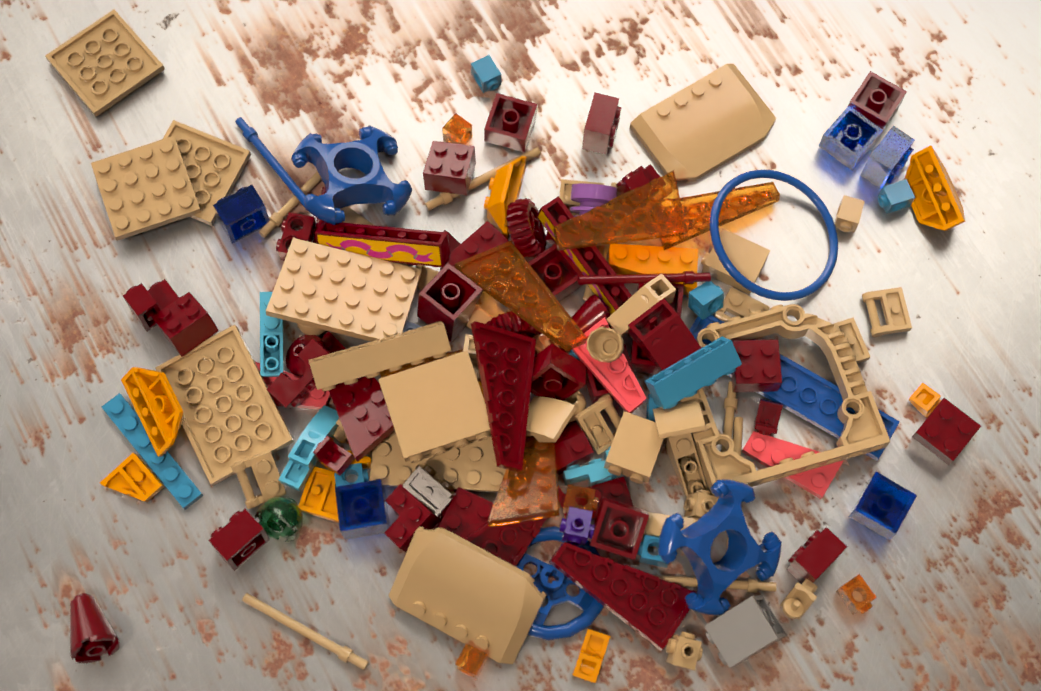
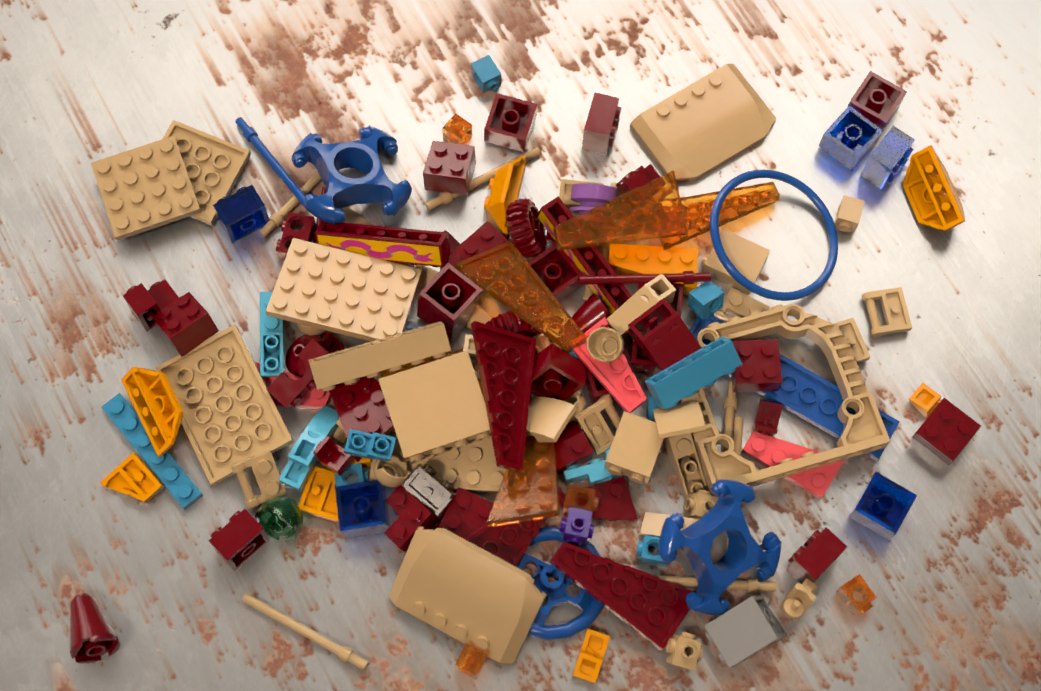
(105, 62): tan plate -> none
(369, 446): none -> dark azure slope
(391, 472): none -> tan hair
(619, 528): dark red brick -> none
(896, 196): dark azure brick -> none

